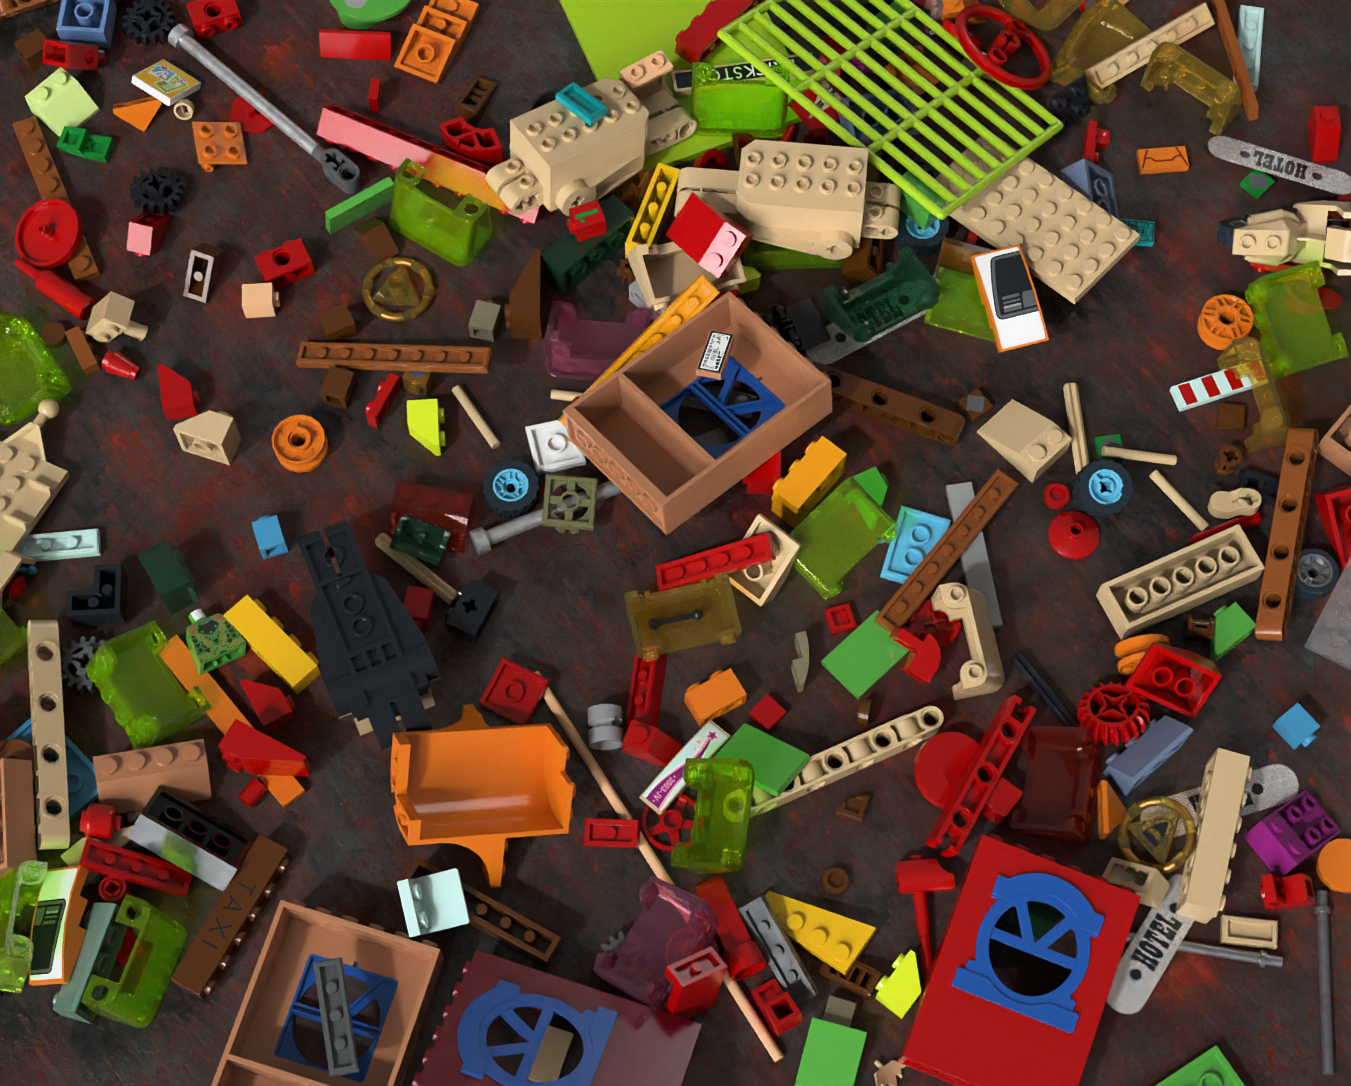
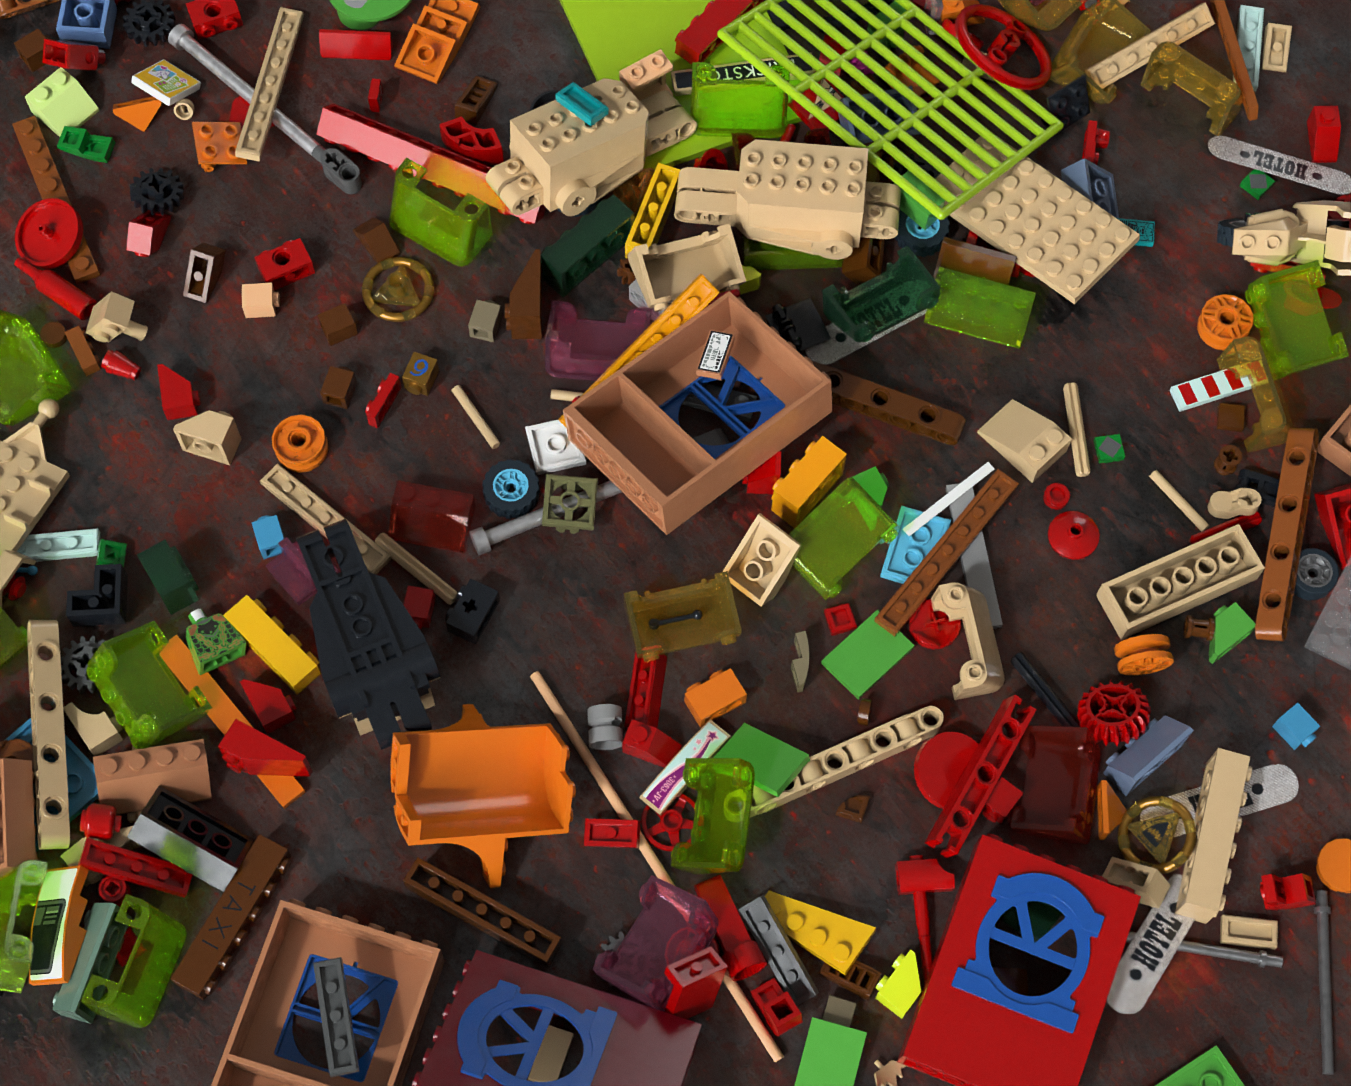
(95, 729): none -> tan arch
(111, 552): none -> green tile
(252, 793): red hinge -> none
(269, 84): none -> tan tile
(292, 572): none -> clear pink bracket
(319, 513): none -> tan tile
(359, 205): bright green tile -> none
(395, 357): dark orange tile -> none
(420, 539): clear green hinge -> none
(424, 423): neon yellow slope -> none
(433, 902): light aqua bracket -> none
(514, 692): red tile -> none
(586, 221): red brick -> none
(709, 236): red slope -> none
(725, 558): red plate -> none
(767, 713): red tile -> none
(835, 881): reddish brown tile -> none
(923, 655): red brick -> none
(948, 499): none -> white sticker
(974, 405): reddish brown tile -> none
(1009, 298): slope -> none
(1088, 487): black wheel -> none
(1138, 455): tan bar -> none
(1162, 160): orange tile -> none
(1174, 678): red slope -> none
(1276, 47): none -> tan slope
(1292, 833): magenta slope -> none

